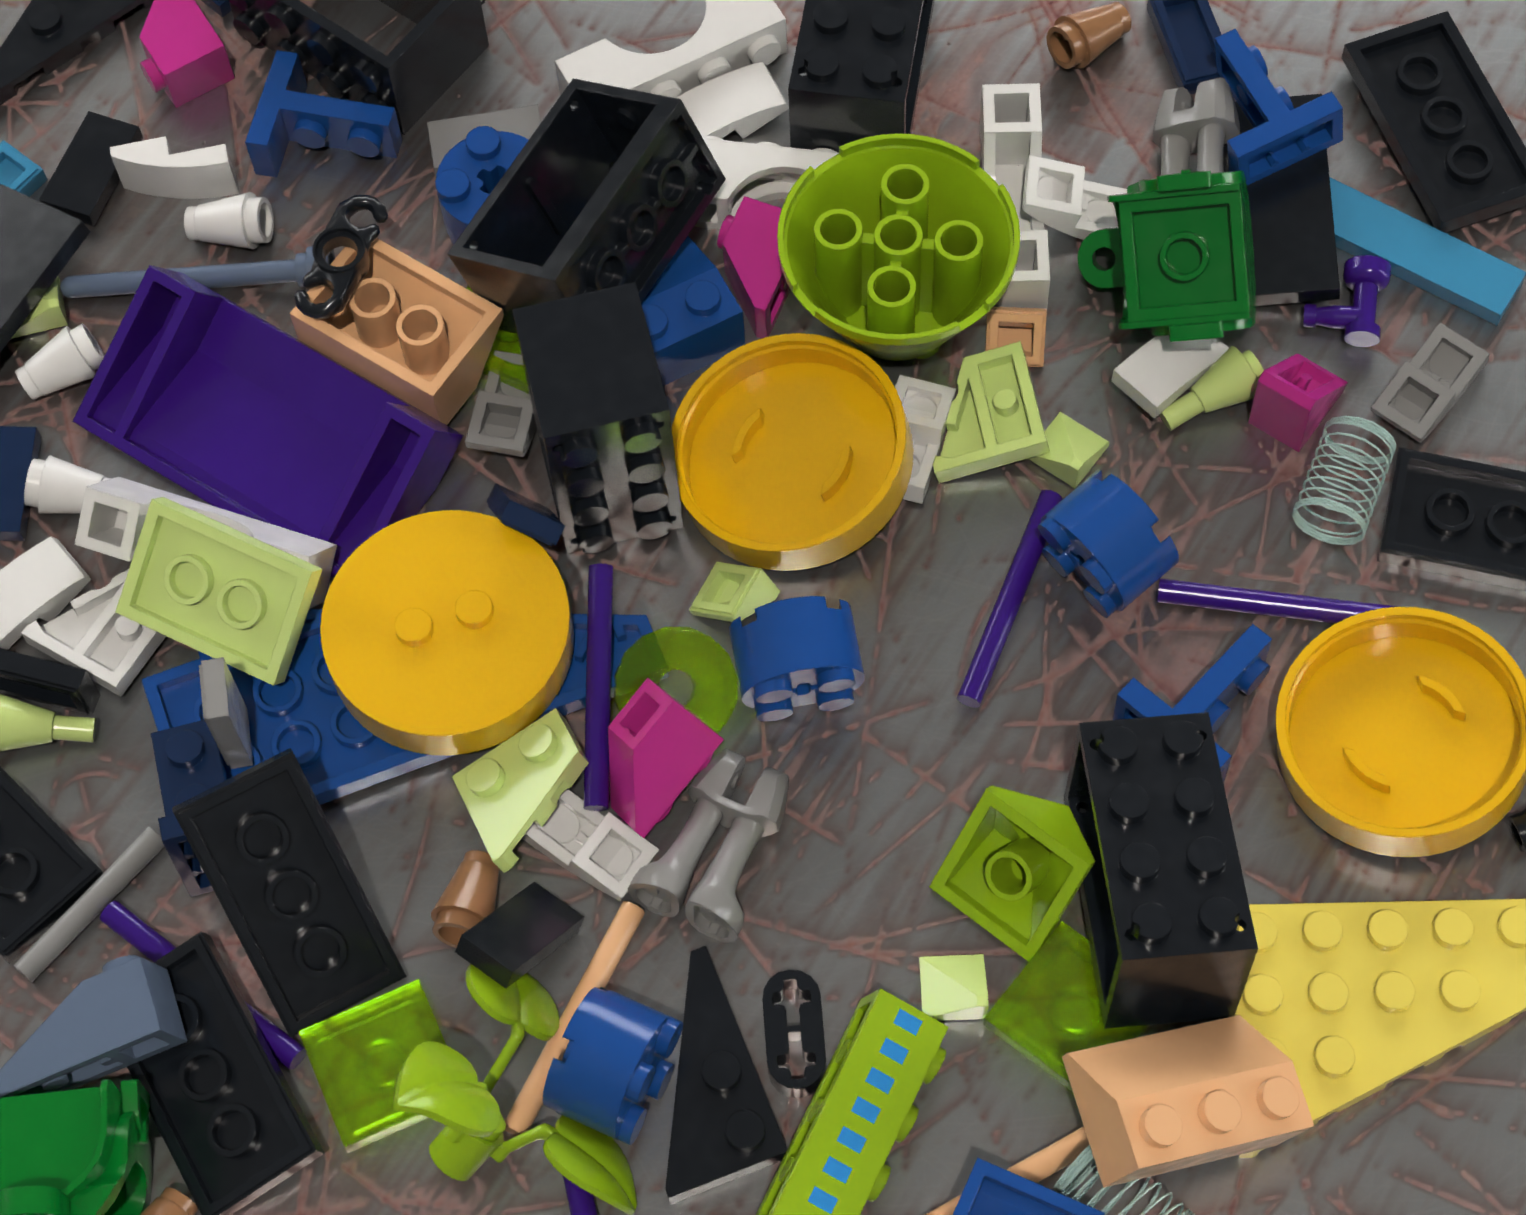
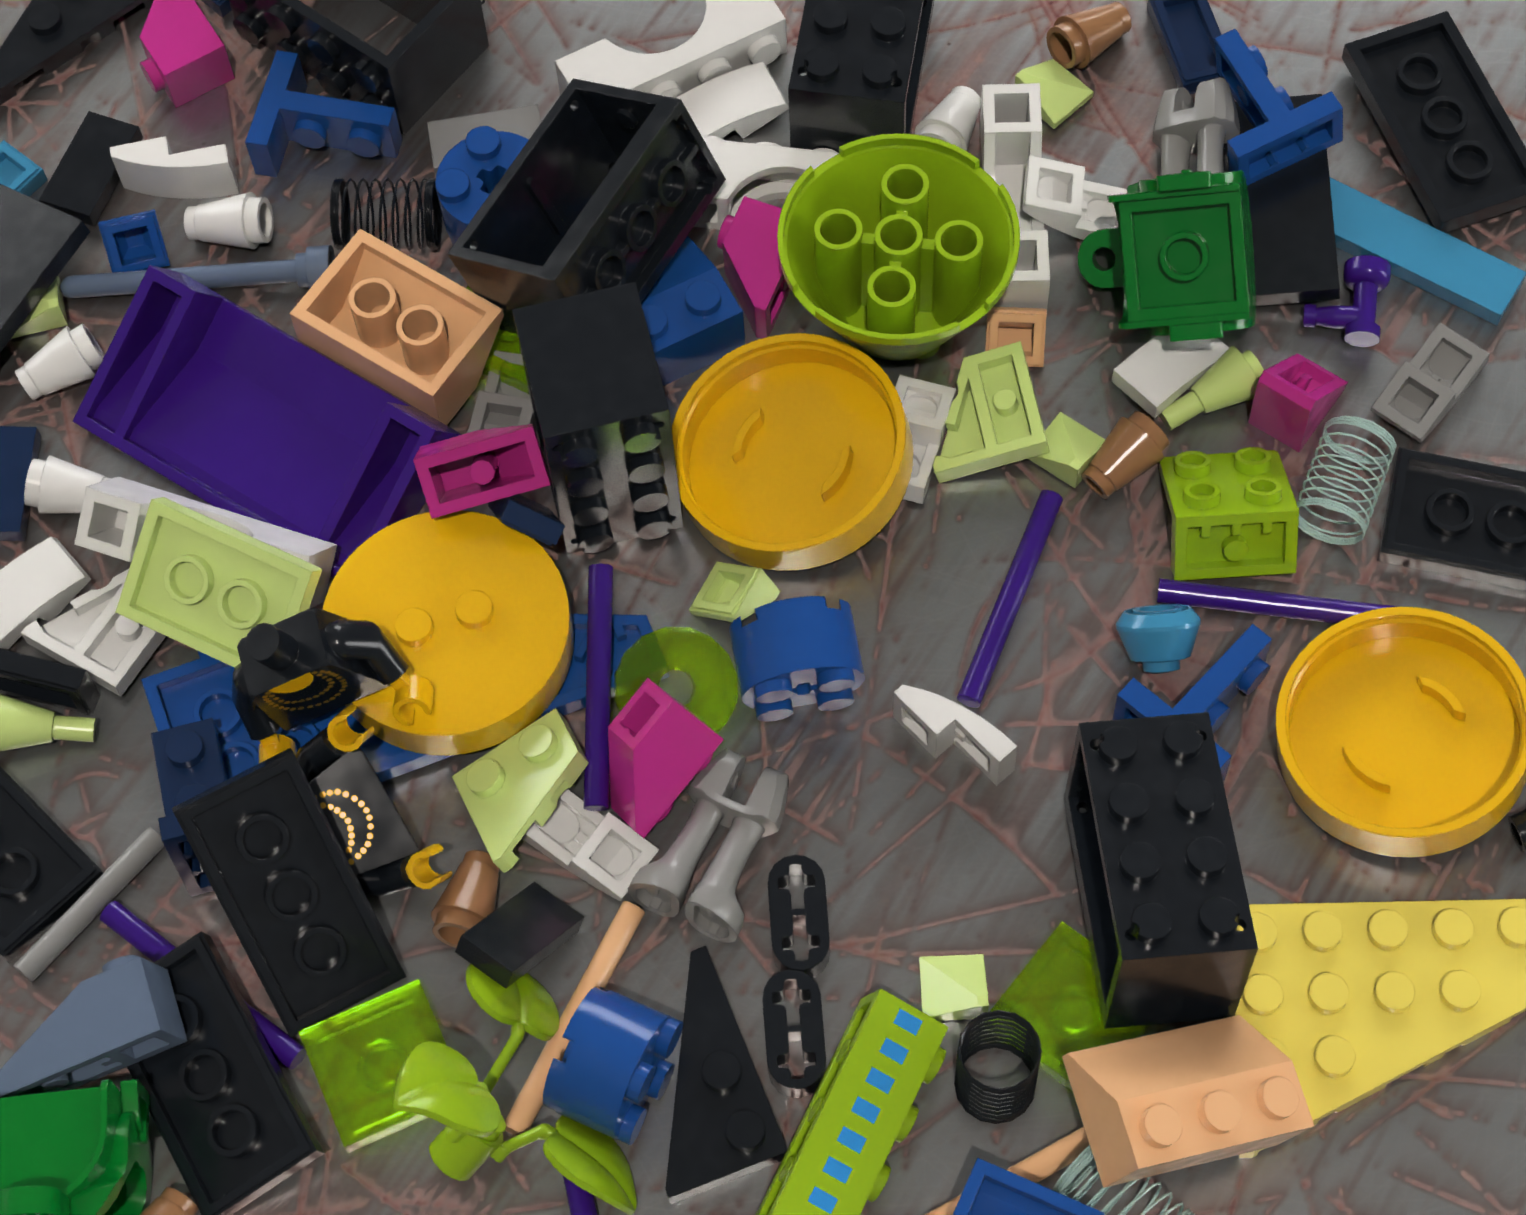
(134, 242): none -> blue slope
(225, 712): light grey tile -> none
(314, 667): none -> black torso
(345, 278): black piece -> none
(363, 812): none -> black torso
(432, 226): none -> black piece
(480, 468): none -> dark pink slope
(813, 916): none -> black beam
(942, 722): none -> white slope
(953, 118): none -> white cone
(969, 1046): none -> black piece
(1015, 867): lime slope -> none
(1059, 90): none -> yellowish green slope
(1107, 541): blue brick -> none
(1125, 454): none -> medium nougat cone
(1159, 635): none -> dark azure cone
(1230, 514): none -> lime bracket

